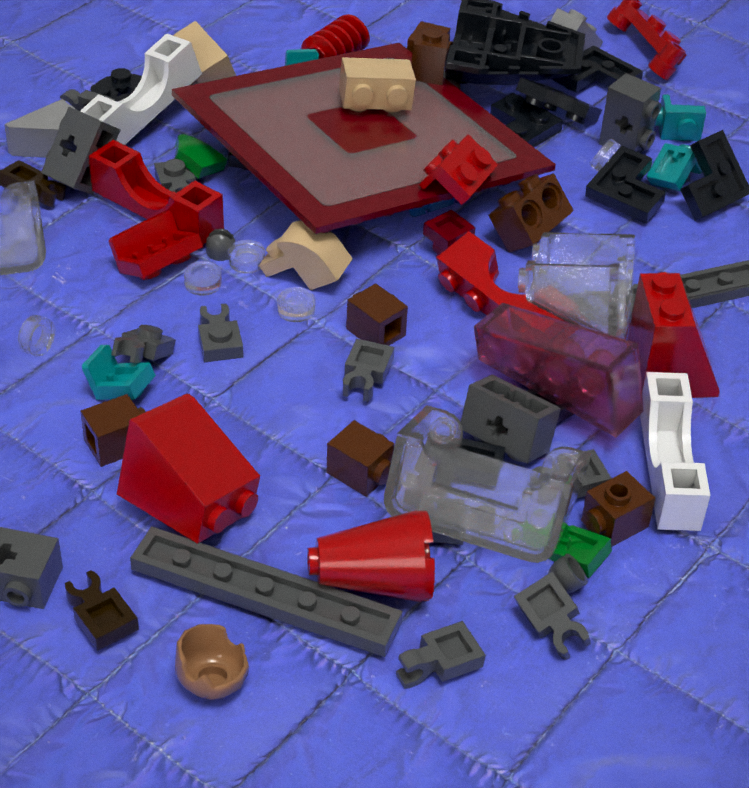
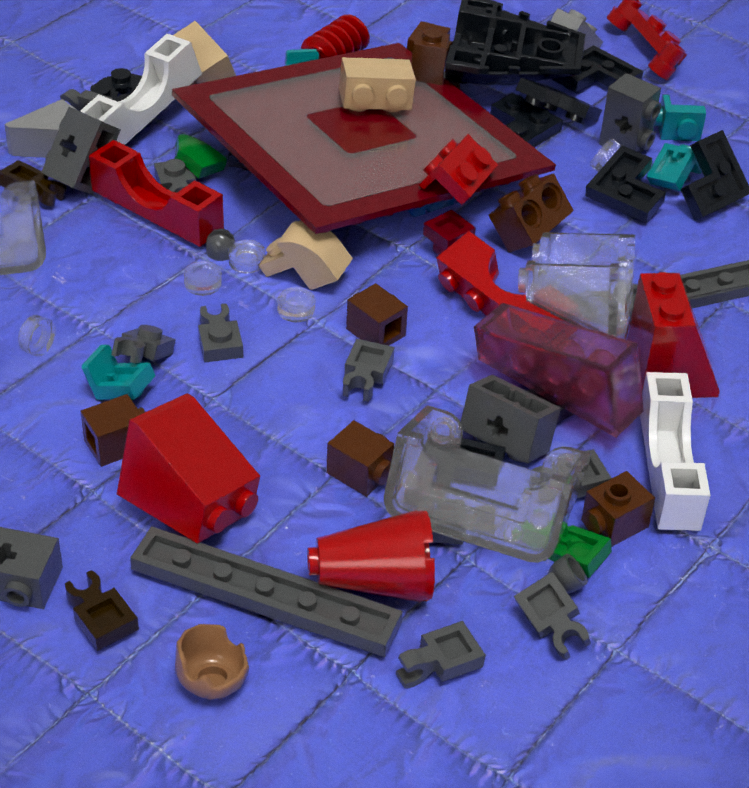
(152, 246): red bracket -> none

